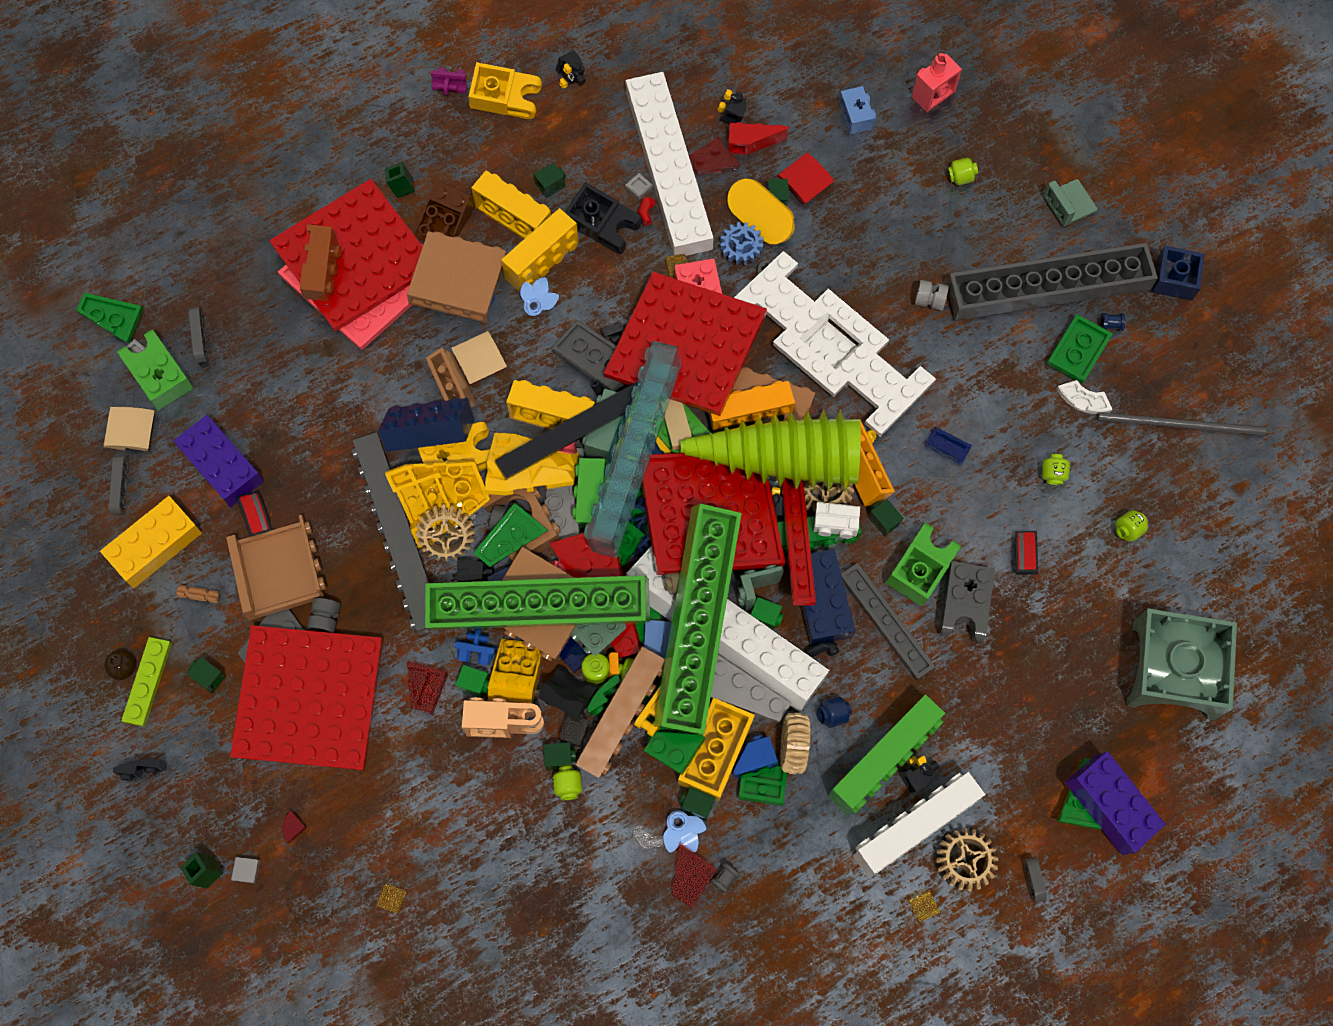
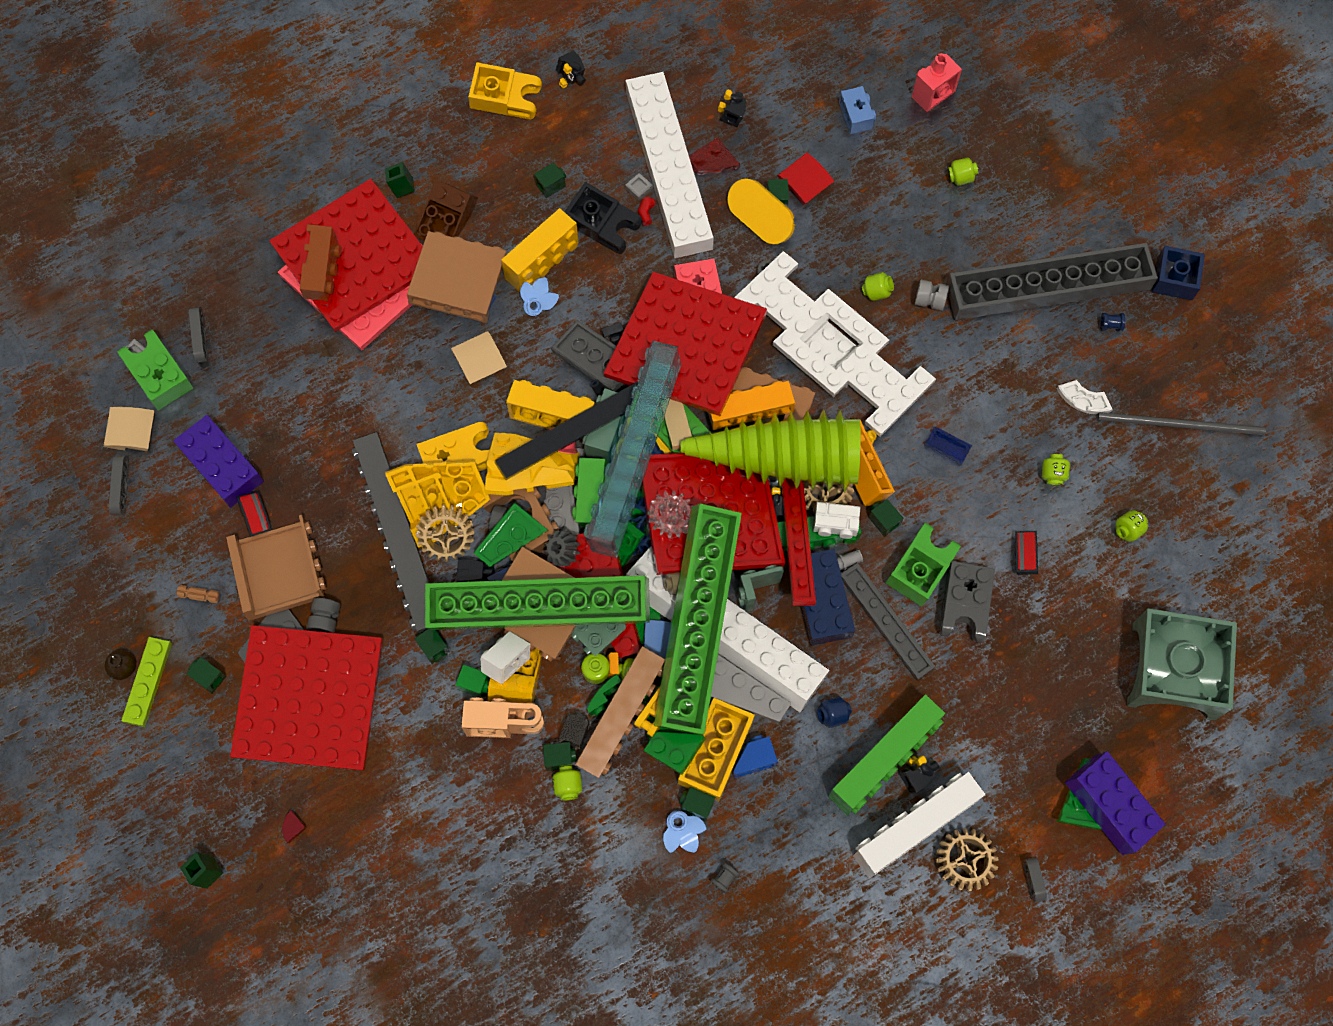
(111, 315): green wing -> none
(135, 768): black slope -> none
(150, 542): yellow brick -> none
(245, 870): light grey tile -> none
(391, 899): clear yellow tile -> none
(425, 687): clear red wing -> none
(426, 424): dark blue brick -> none
(432, 646): none -> dark green brick
(449, 81): magenta hips -> none
(449, 376): medium nougat brick -> none
(466, 647): blue hips -> none
(505, 657): none -> white brick
(508, 205): yellow brick -> none
(562, 548): none -> dark grey gear
(567, 692): black brick -> none
(573, 655): clear blue tile -> none
(645, 840): clear arm -> none
(671, 513): none -> clear gear
(674, 260): clear yellow tile -> none
(691, 876): clear red wing -> none
(743, 252): medium blue gear -> none
(753, 137): red slope -> none
(764, 786): green wing -> none
(767, 613): green brick -> none
(795, 743): tan gear -> none
(820, 647): black arm -> none
(849, 559): none -> light grey pin
(878, 286): none -> lime head
(924, 906): clear yellow tile -> none
(1069, 201): sand green bracket -> none
(1079, 349): green plate -> none

